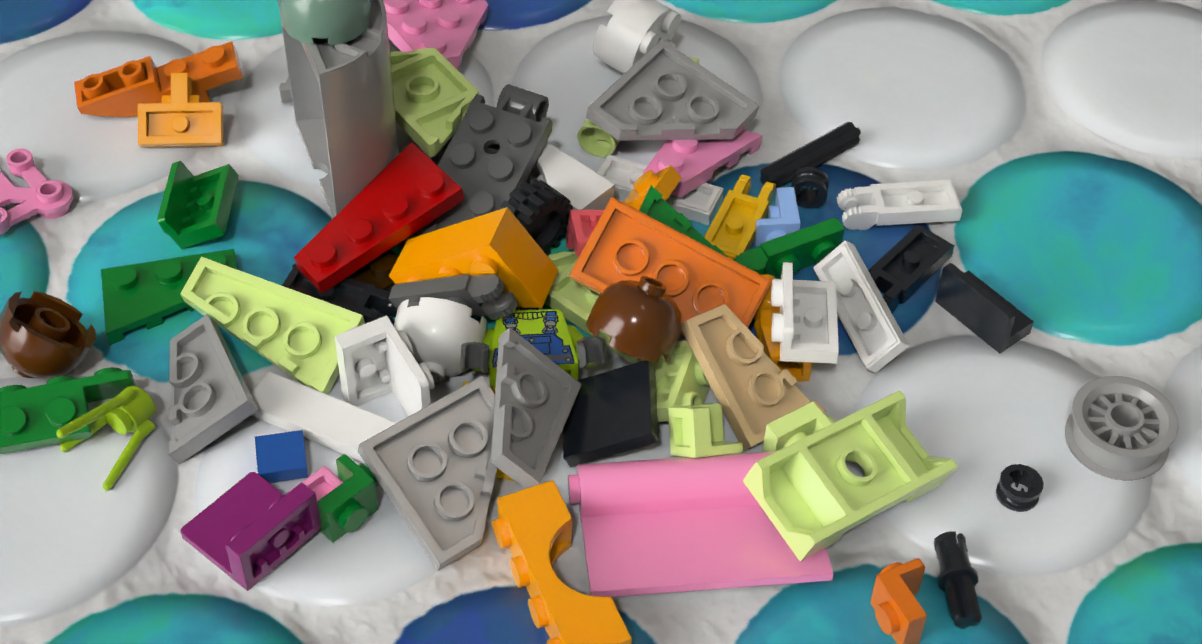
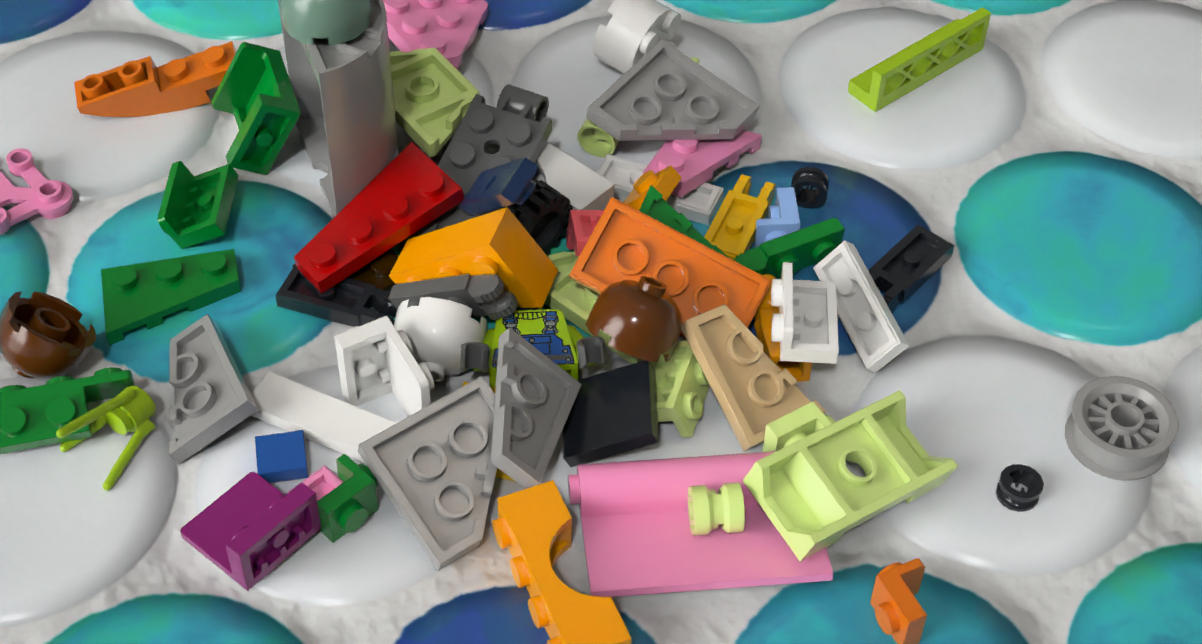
(180, 119): light orange hinge -> none
(263, 104): none -> green panel
(273, 320): yellowish green wing -> none
(501, 187): none -> dark blue tile
(699, 431): yellowish green panel -> none
(710, 509): none -> yellowish green wheel
(811, 154): black axle -> none
(899, 204): white hinge -> none
(921, 61): none -> lime fence
(958, 579): black axle -> none
(981, 309): black panel -> none

